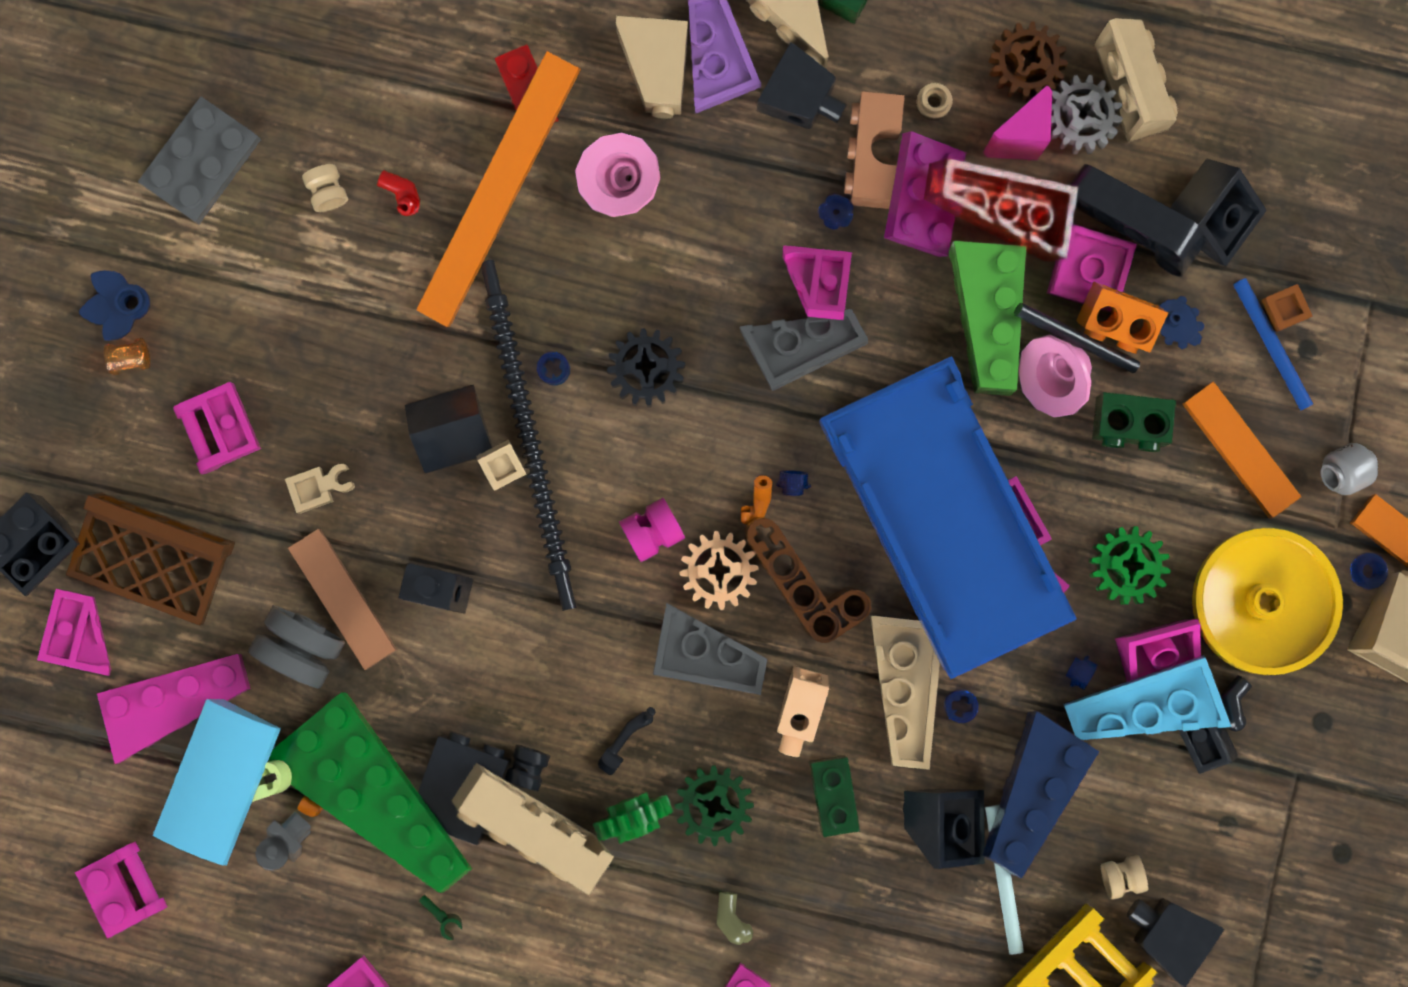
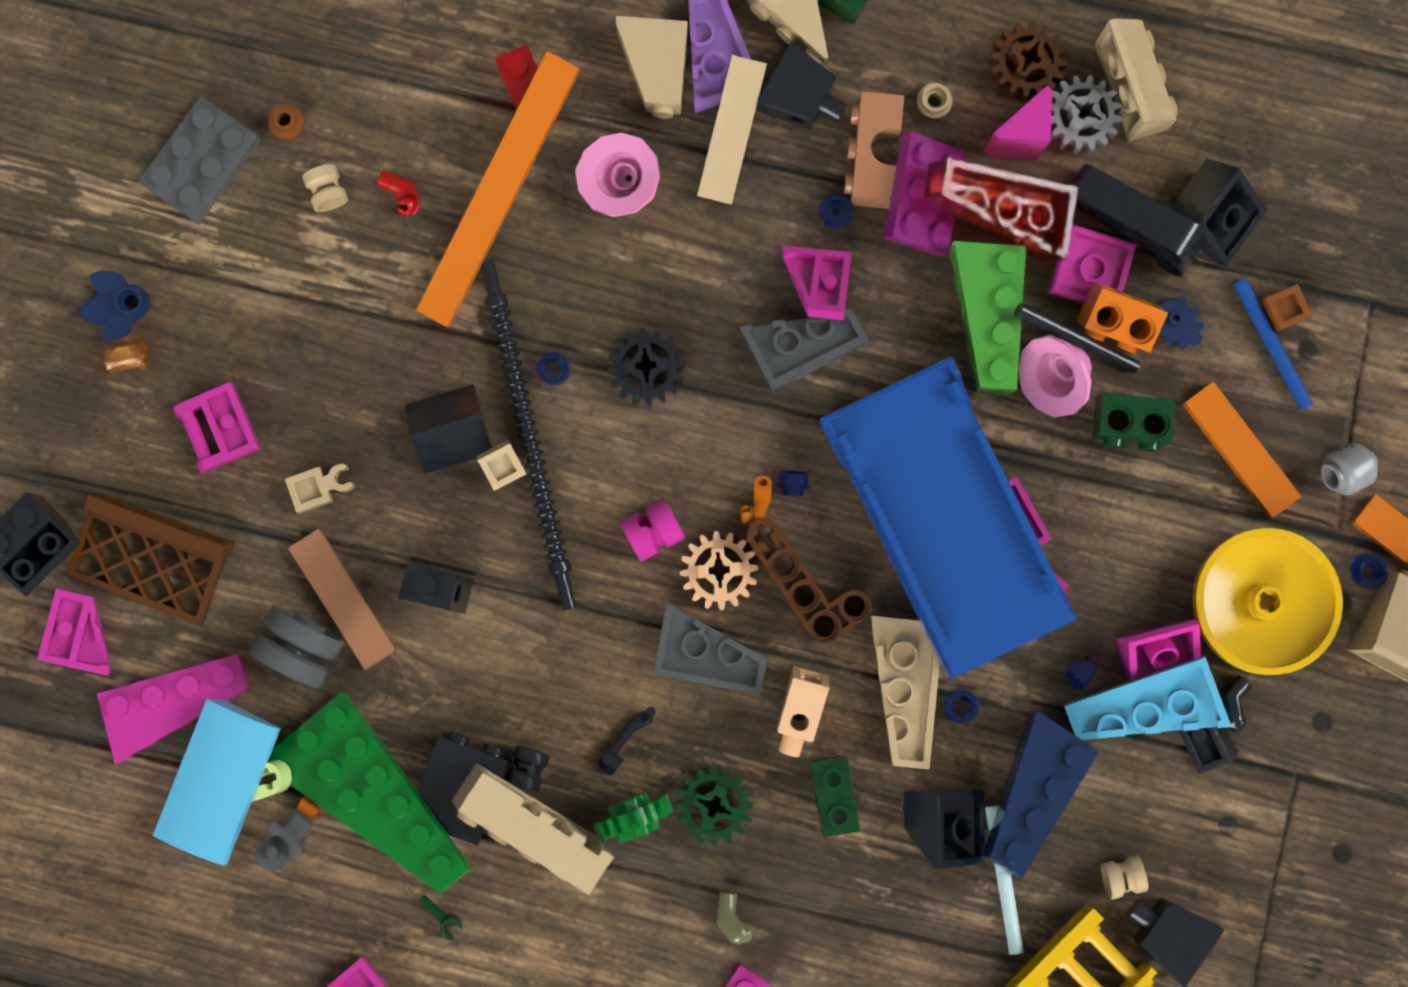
(110, 894): dark pink plate -> none
(291, 130): none -> dark orange plate
(731, 129): none -> tan tile
(1129, 551): green gear -> none

